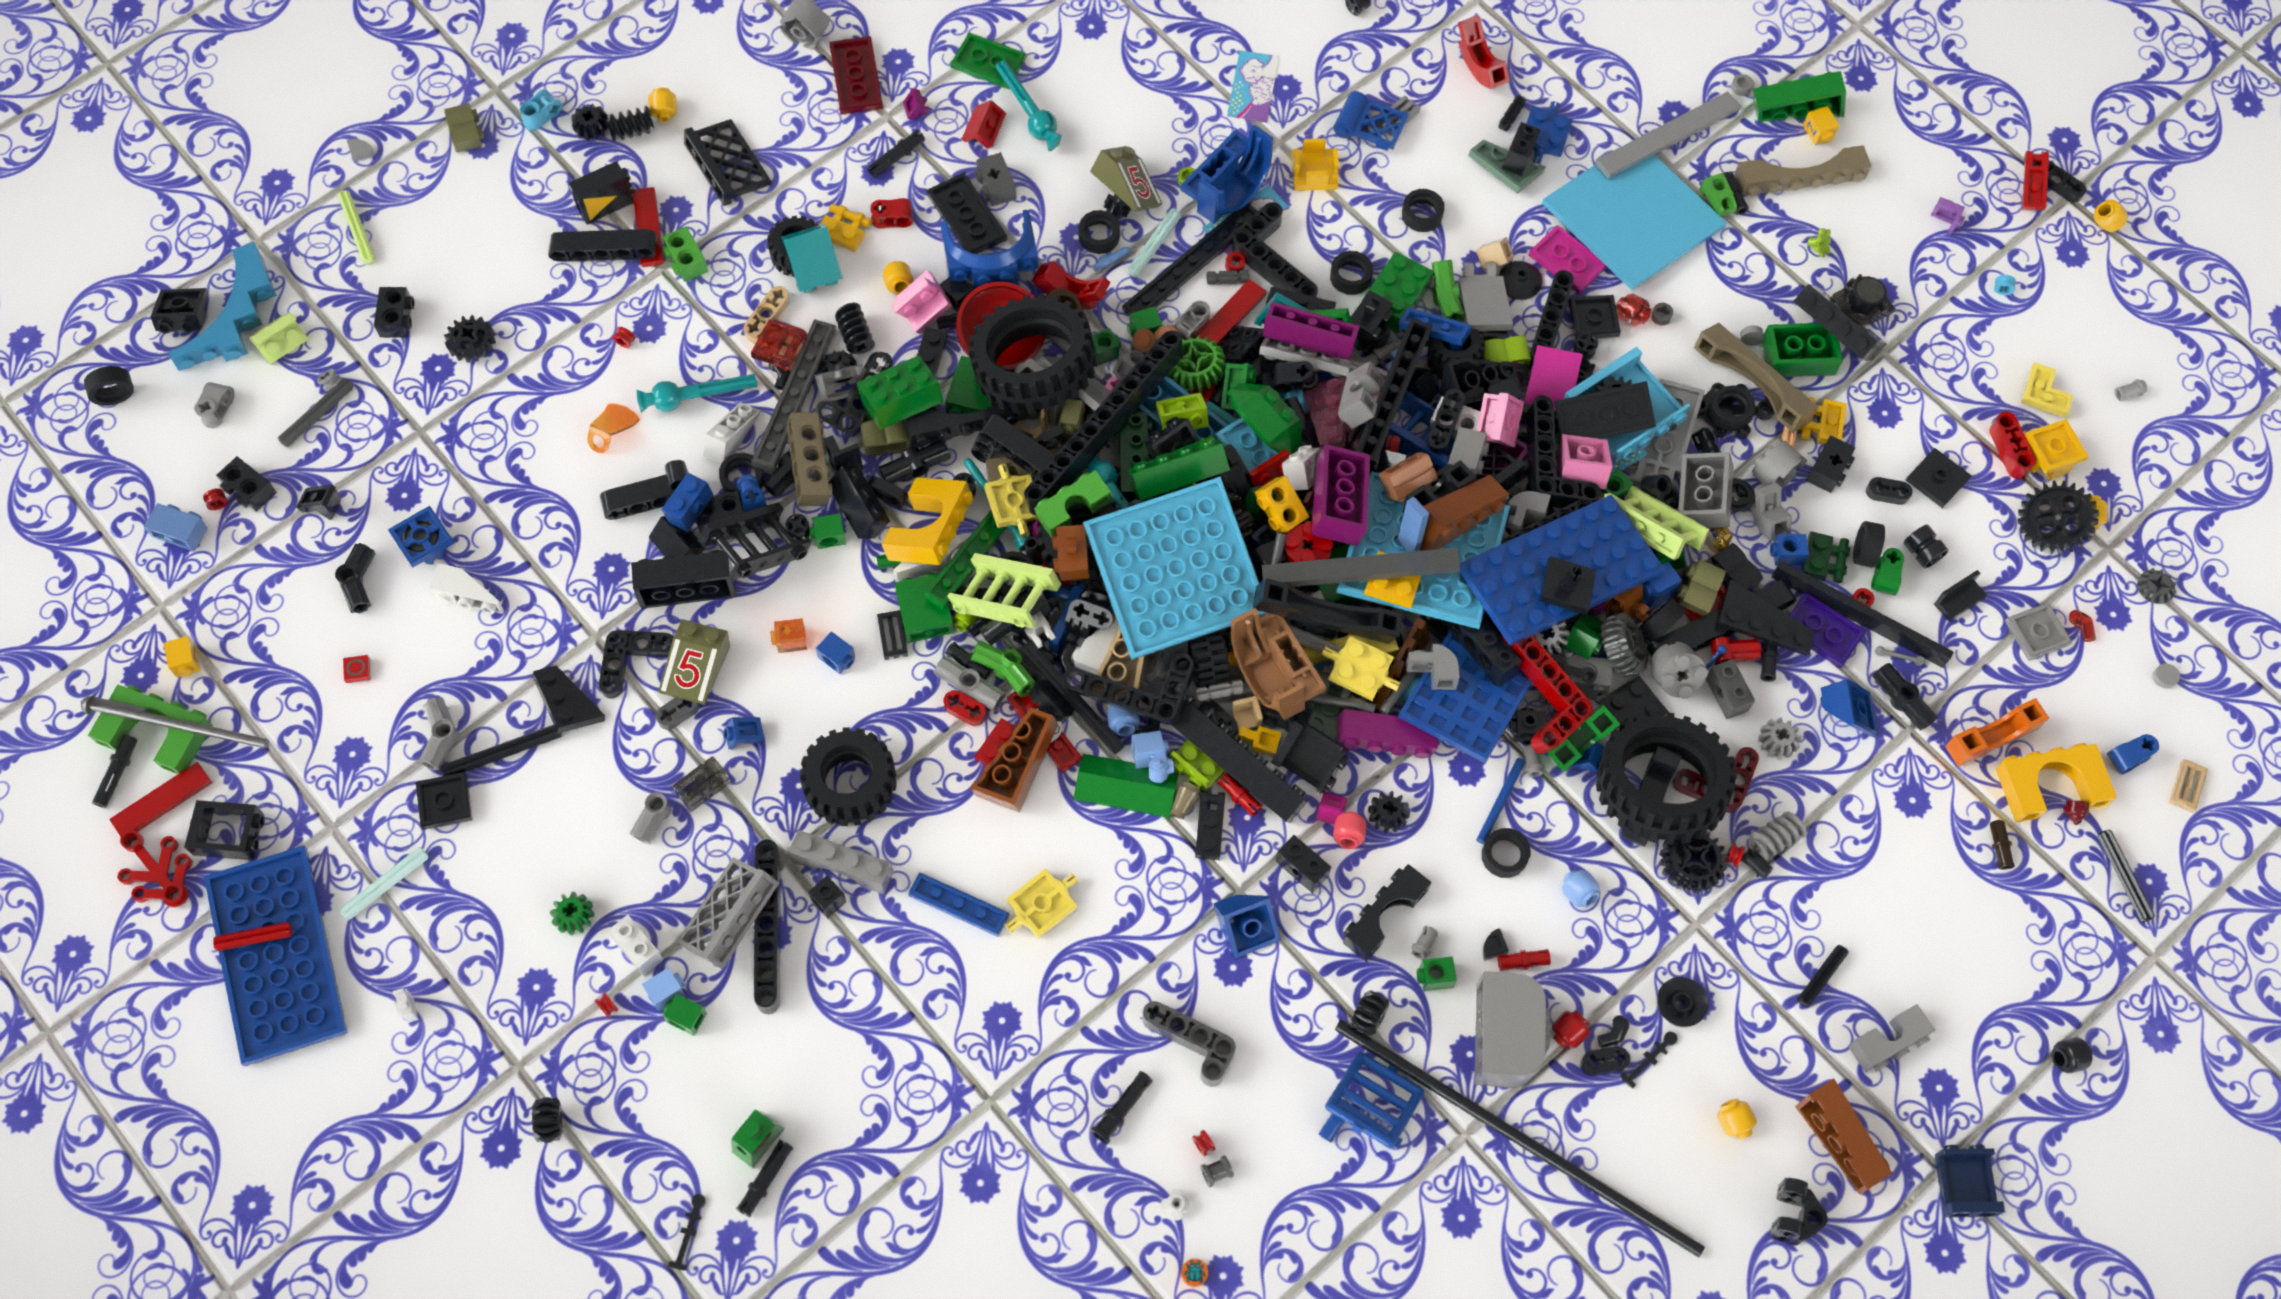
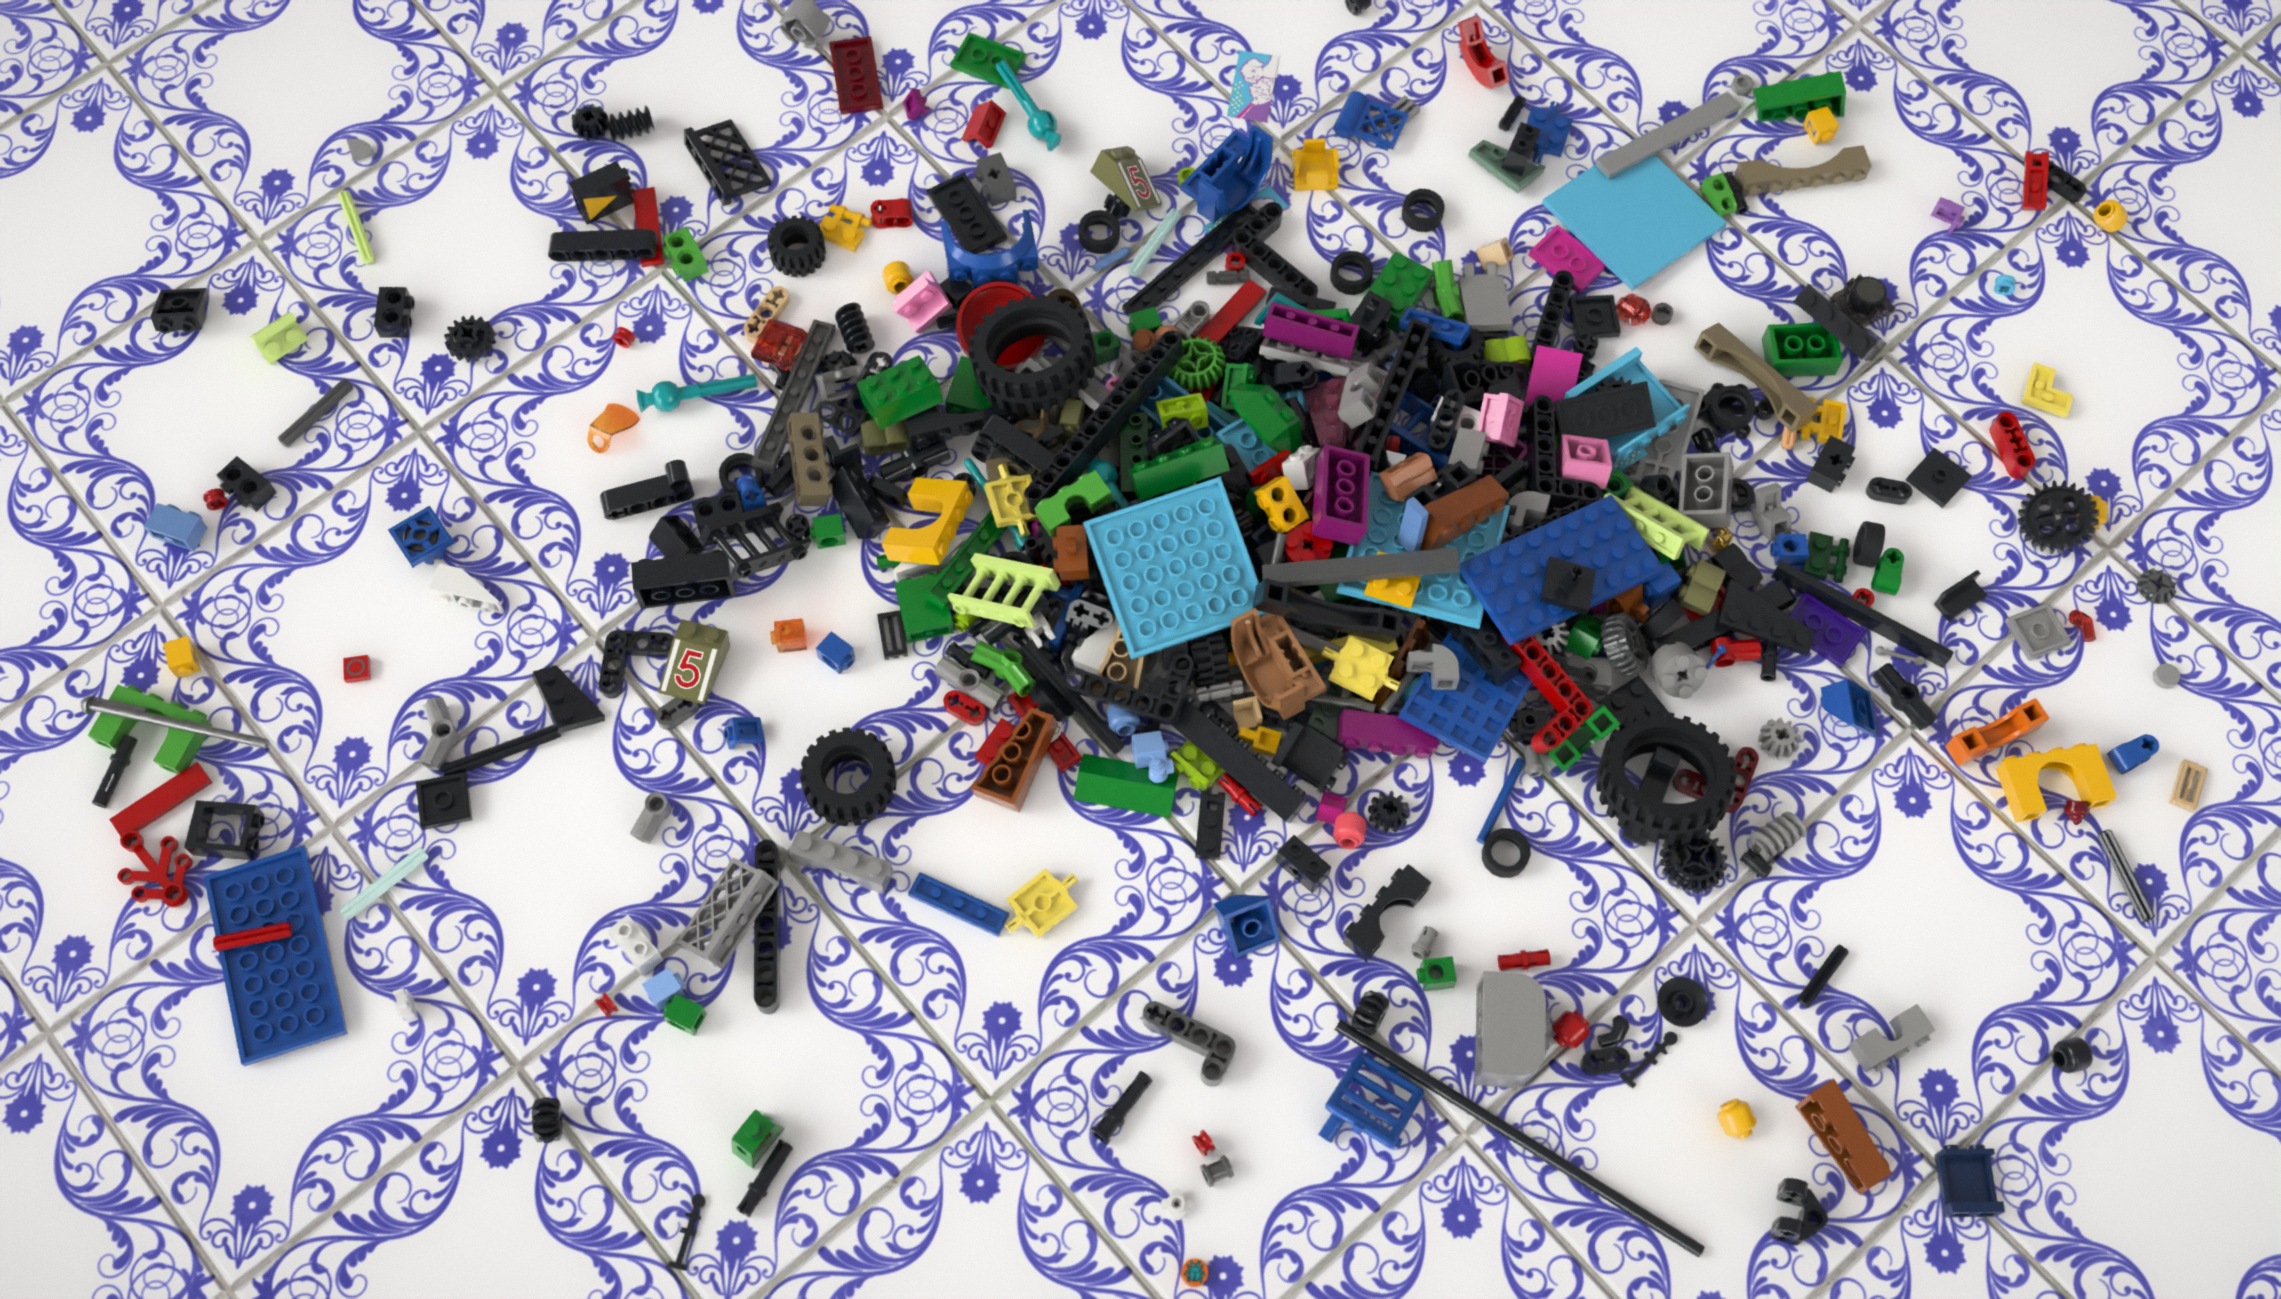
(106, 376): black tyre -> none
(214, 403): light grey piece -> none
(240, 314): dark azure arch -> none
(320, 499): black slope -> none
(329, 379): light grey bush -> none
(355, 566): black piece -> none
(463, 127): olive brick -> none
(538, 109): medium azure piece -> none
(566, 908): green gear -> none
(662, 104): yellow head -> none
(687, 502): blue brick -> none
(701, 784): clear smoke brick -> none
(729, 432): white slope -> none
(812, 258): teal panel -> none
(827, 897): black brick -> none
(902, 148): black pin -> none
(932, 348): black plate -> none
(1052, 277): red arch -> none
(1185, 799): dark tan cone -> none
(1494, 945): black tile -> none
(1521, 287): black dish -> none
(1581, 888): light blue head -> none
(1590, 758): blue tile -> none
(1730, 689): dark grey brick -> none
(1735, 854): red bush -> none
(1752, 335): light grey tile -> none
(1778, 465): light grey brick -> none
(1821, 242): lime plant -> none
(1926, 546): black wheel -> none
(2001, 845): dark brown axle -> none
(2055, 449): yellow panel -> none
(2136, 388): light grey pin -> none

